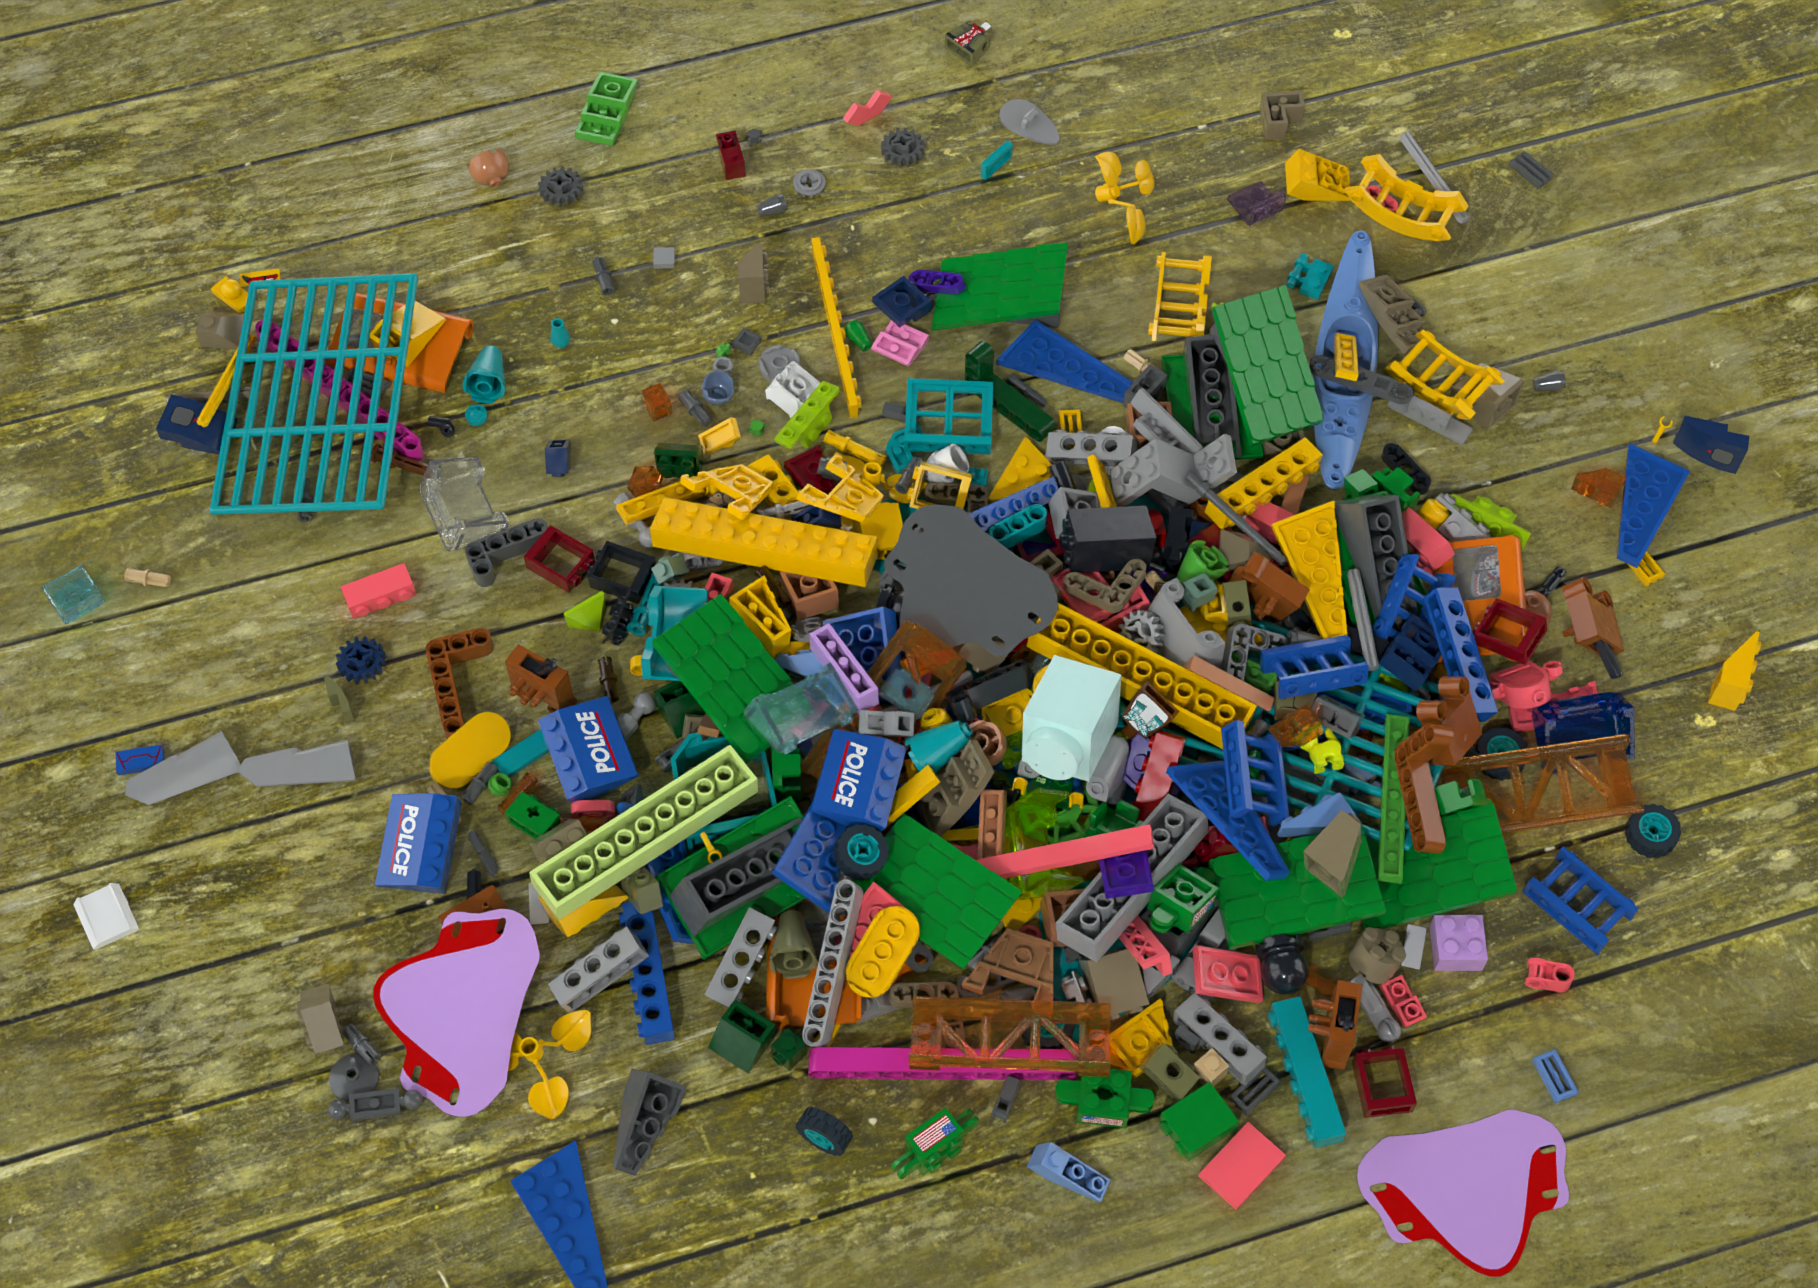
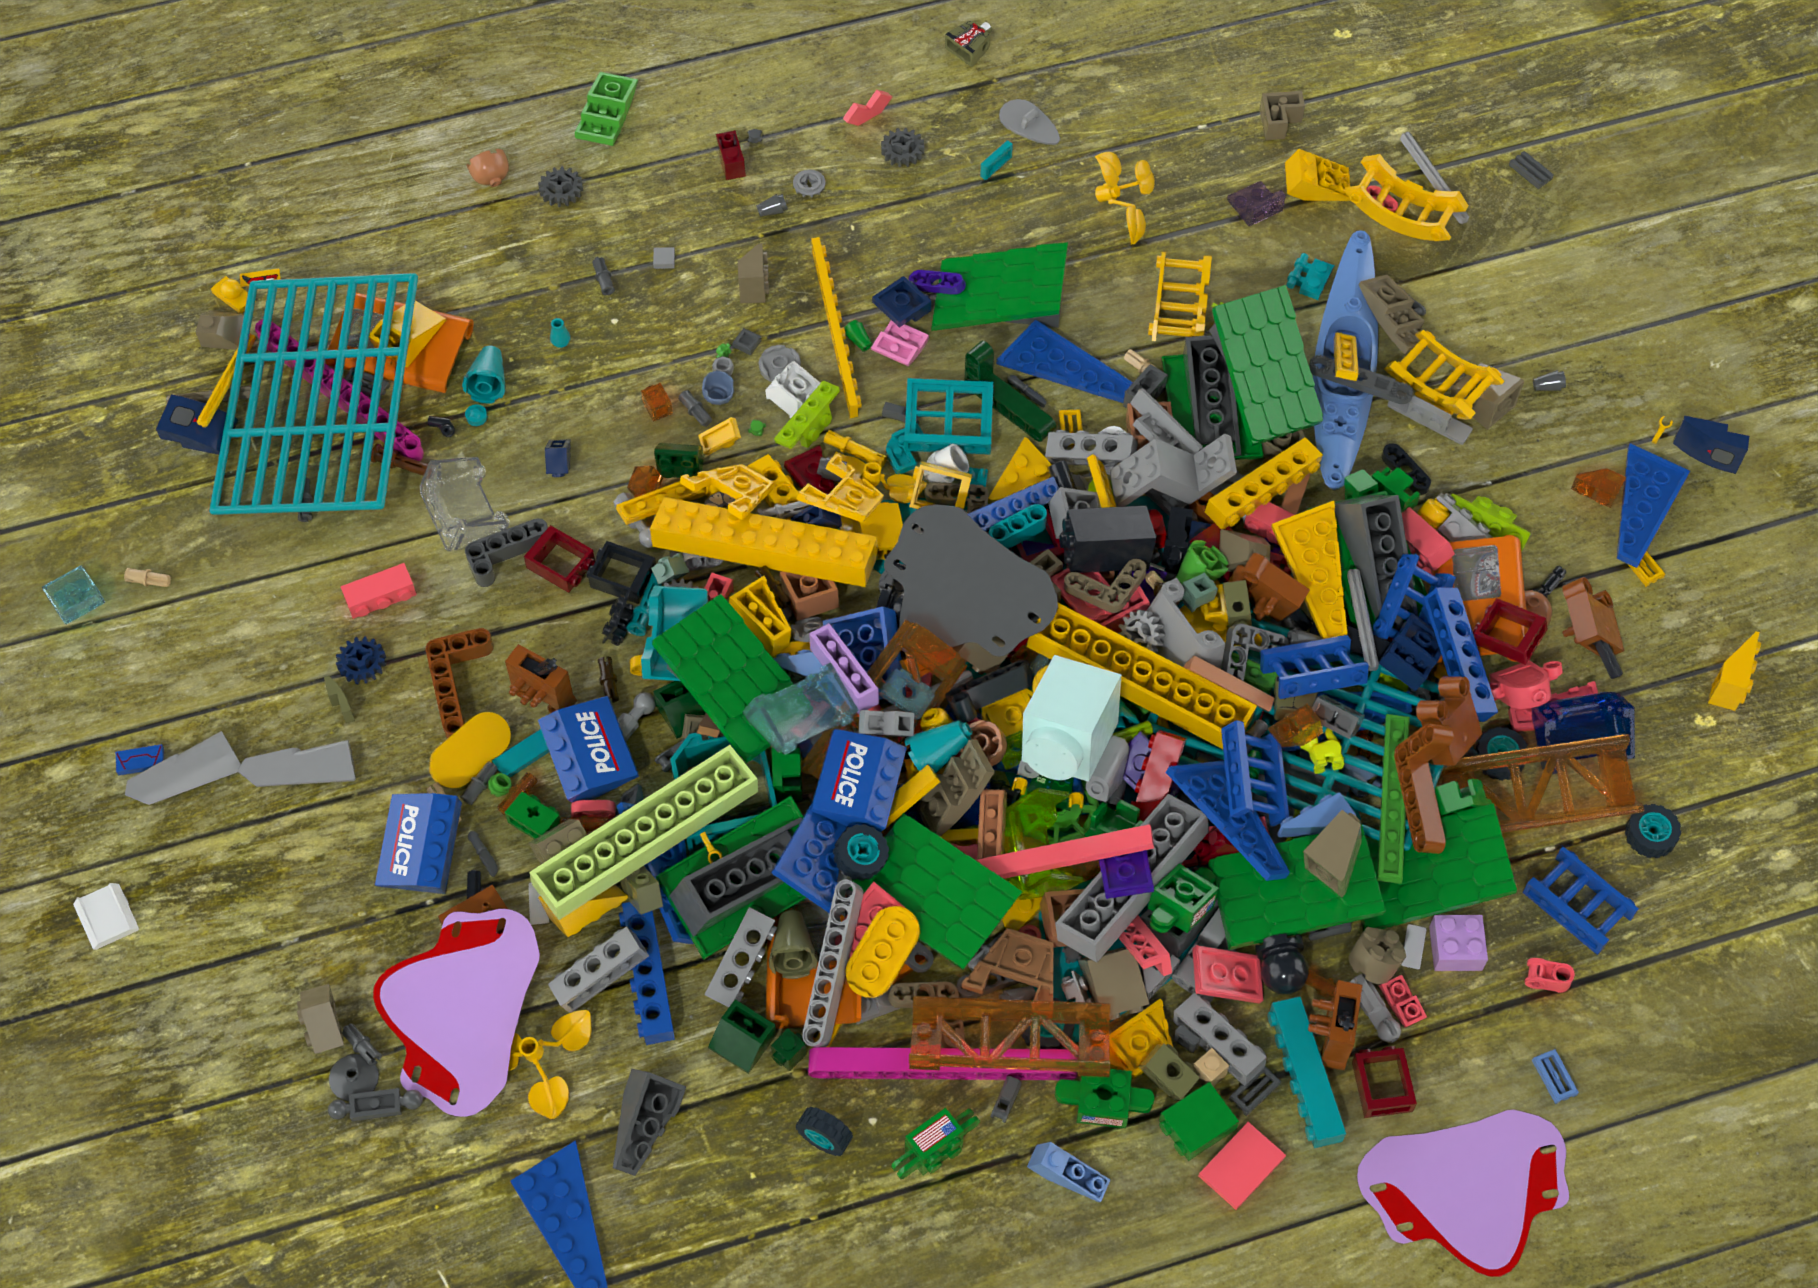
(587, 614): lime slope -> none
(907, 473): dark grey axle -> none
(1147, 712): torso -> none
(1205, 490): dark grey bar -> none

